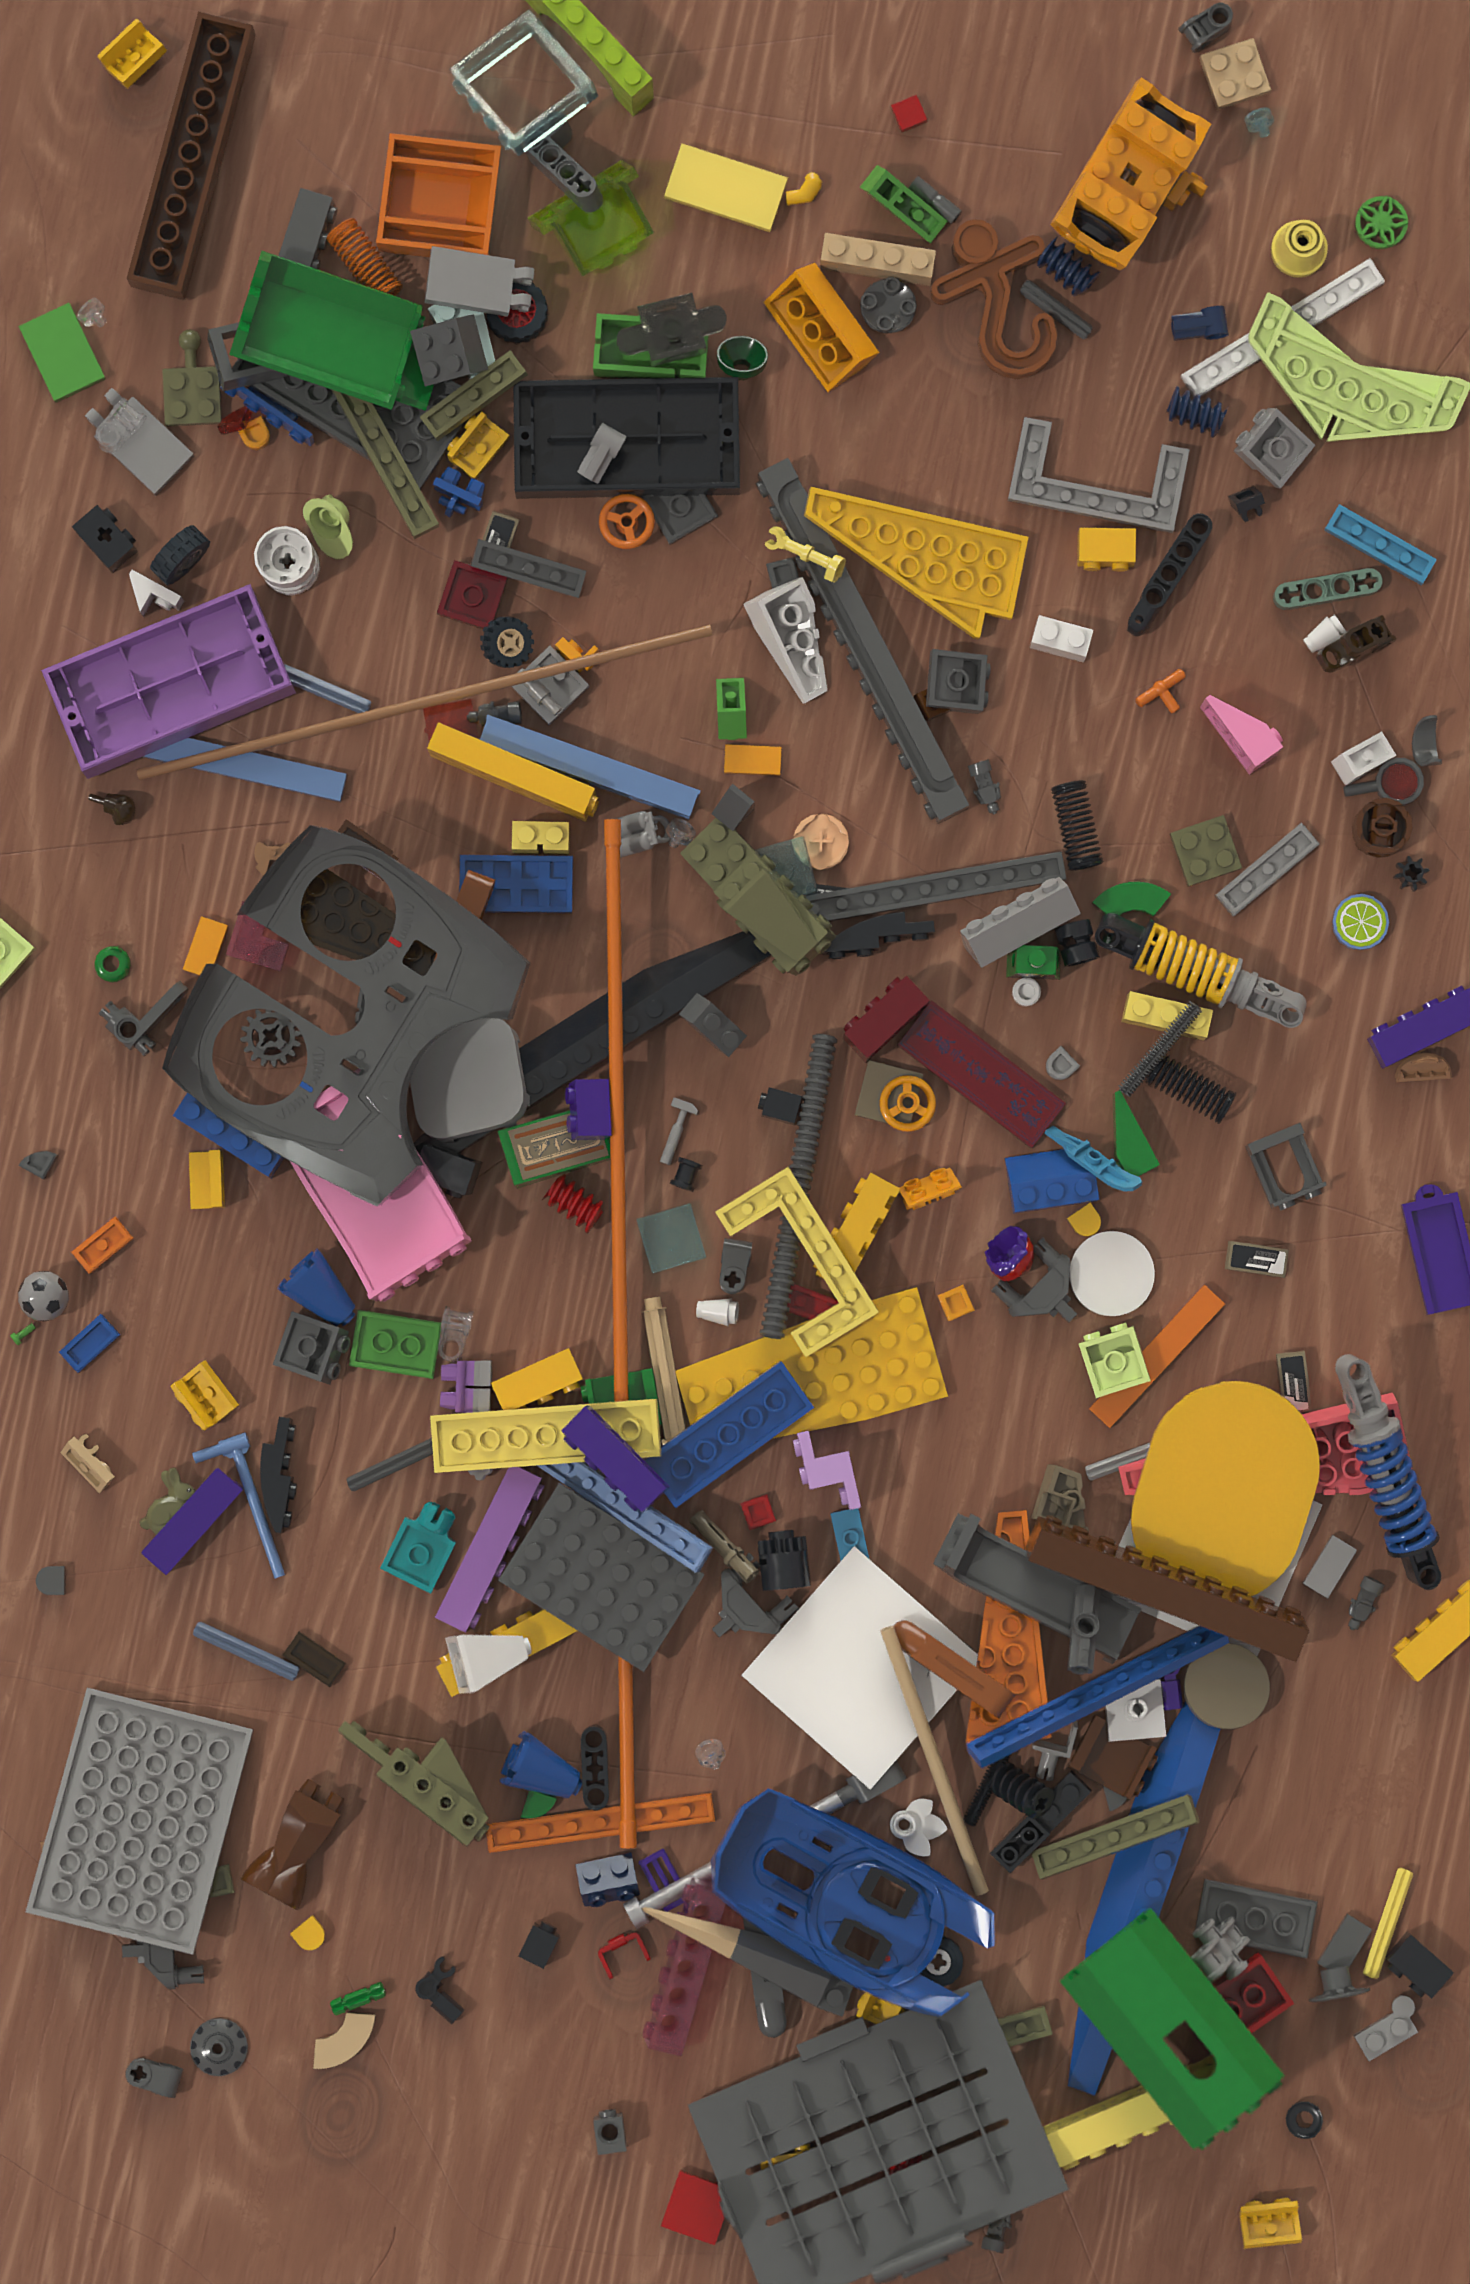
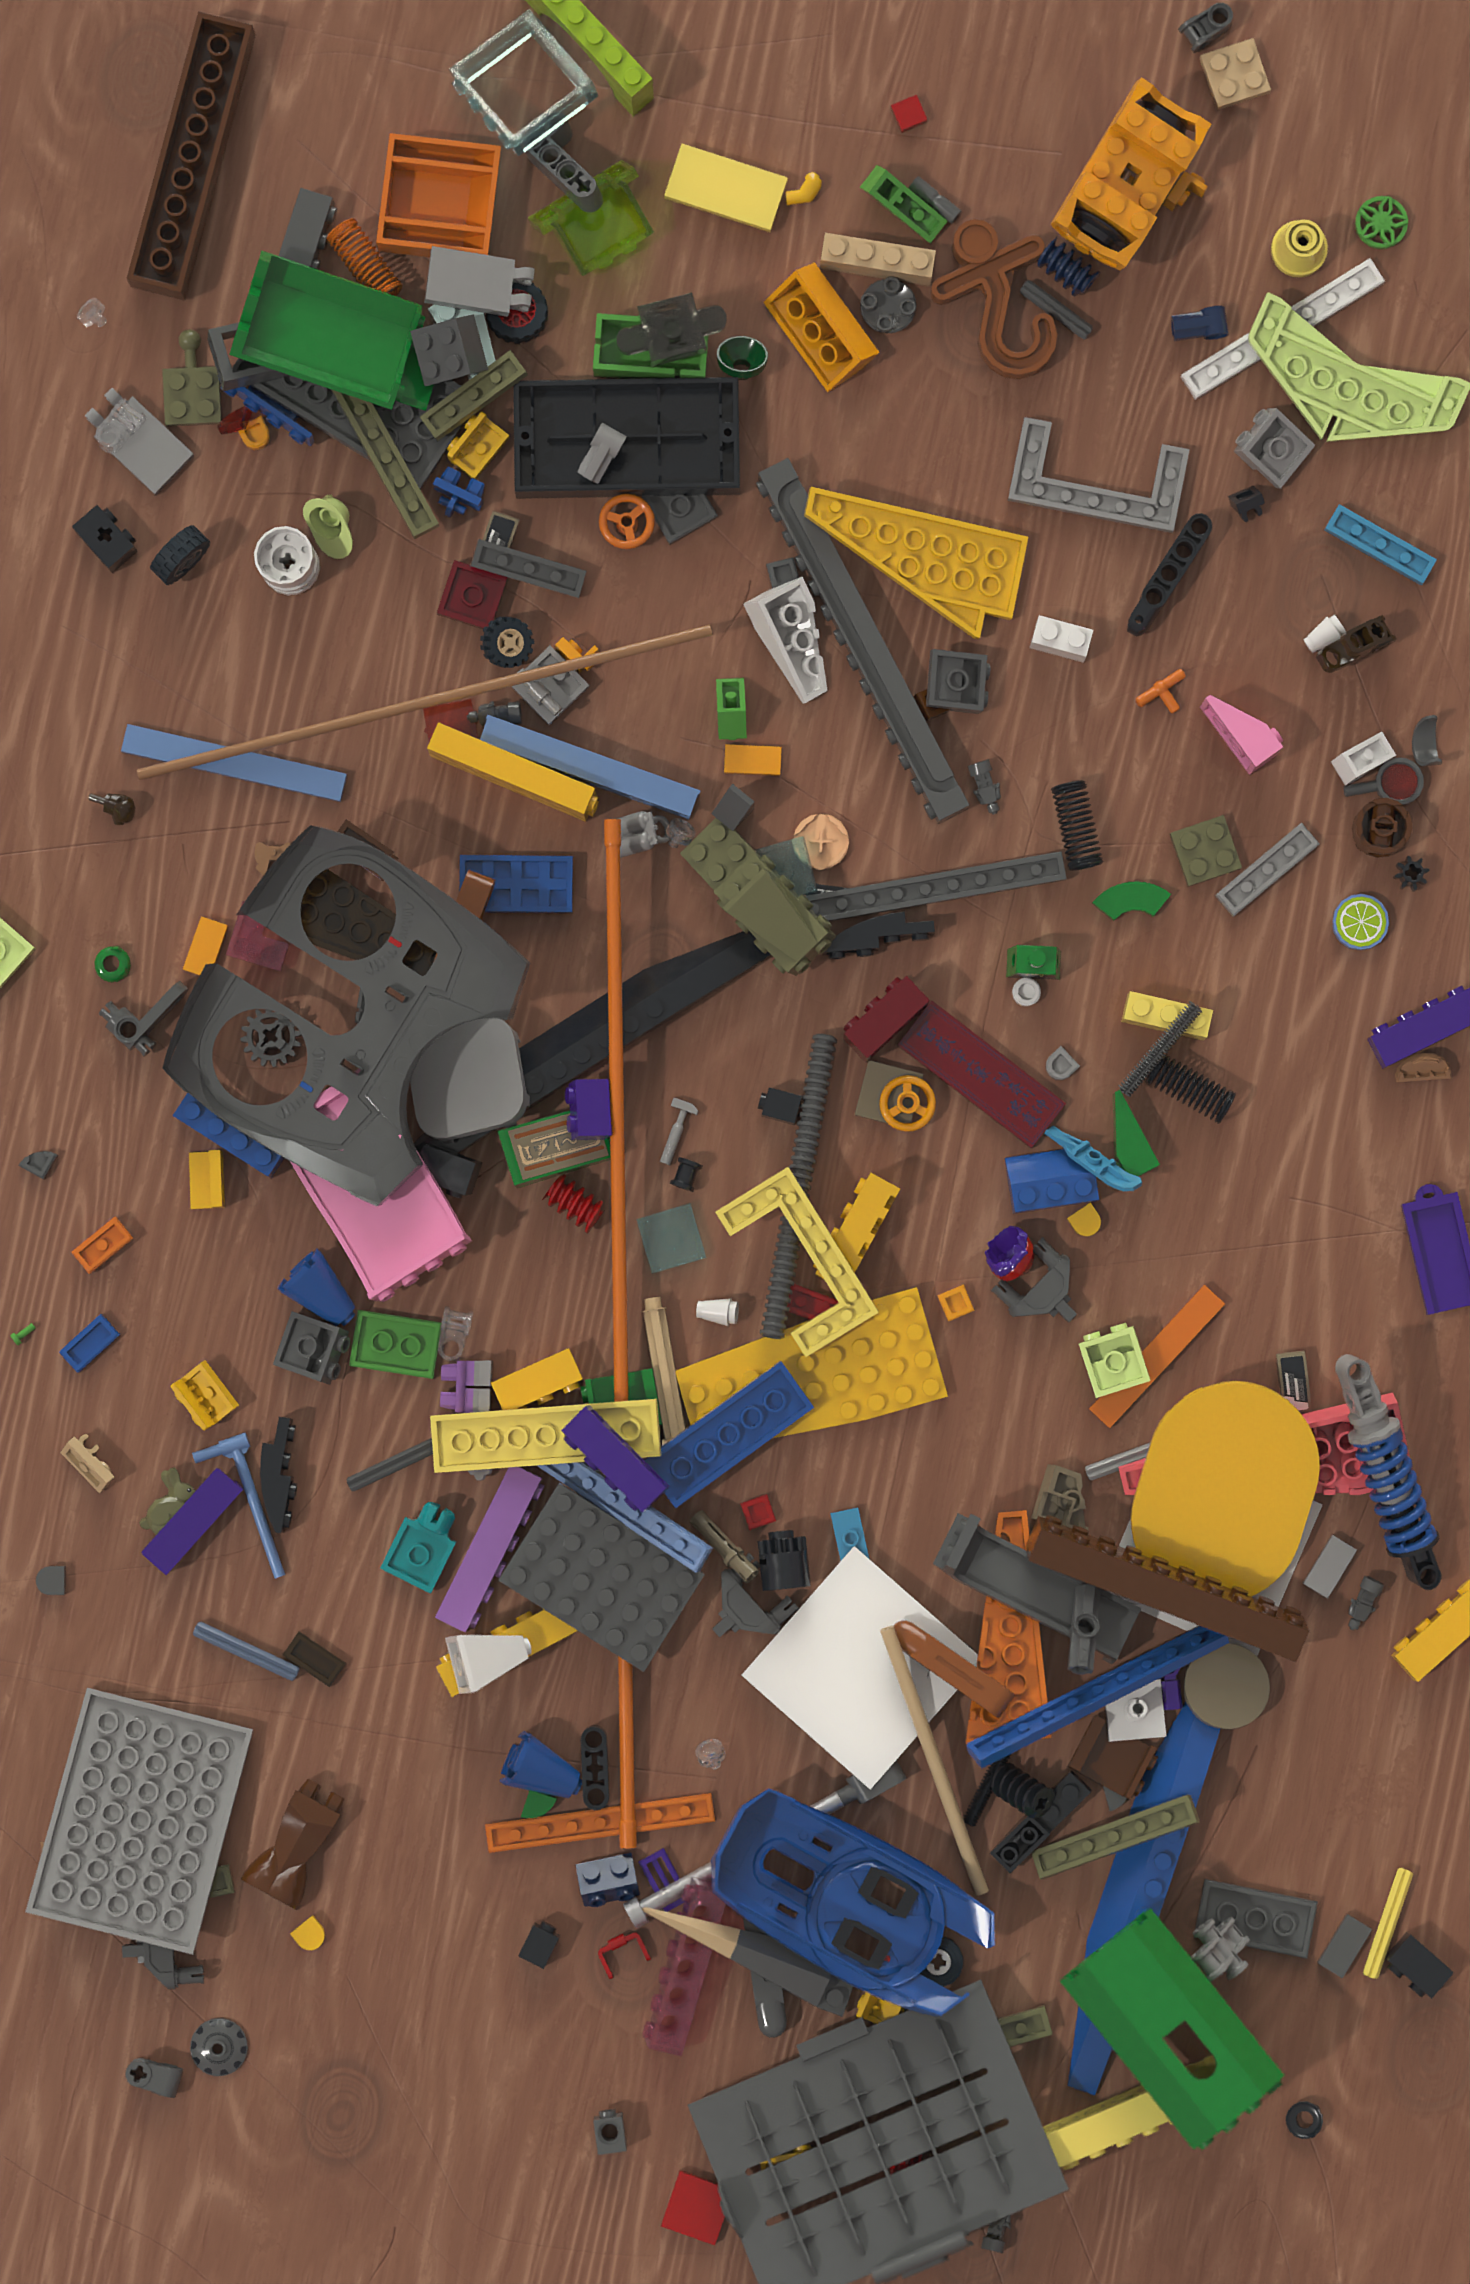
(43, 1296): light grey piece -> none
(62, 352): bright green tile -> none
(131, 53): yellow bracket -> none
(147, 590): white slope -> none
(168, 681): medium lavender piece -> none
(328, 691): sand blue axle -> none
(344, 2043): tan tile -> none
(358, 1998): green axle -> none
(428, 1989): black bar -> none
(439, 1776): olive wedge -> none
(530, 834): light yellow piece -> none
(712, 1025): dark grey brick -> none
(734, 1260): dark grey piece -> none
(827, 1470): lavender bracket -> none
(834, 565): light yellow piece -> none
(921, 1829): white plate -> none
(939, 1183): light orange hinge -> none
(1019, 921): light grey slope -> none
(1051, 1752): light grey bracket -> none
(1077, 942): black wheel -> none
(1106, 548): yellow brick -> none
(1111, 1273): white tile -> none
(1196, 412): dark blue piece -> none
(1200, 968): piece -> none
(1254, 1994): red brick -> none
(1256, 1259): slope -> none
(1259, 121): clear light blue tile -> none
(1270, 2223): yellow bracket -> none
(1311, 1176): dark grey panel -> none
(1326, 584): sand green beam -> none
(1337, 1985): dark grey wheel -> none
(1388, 2030): light grey hinge -> none

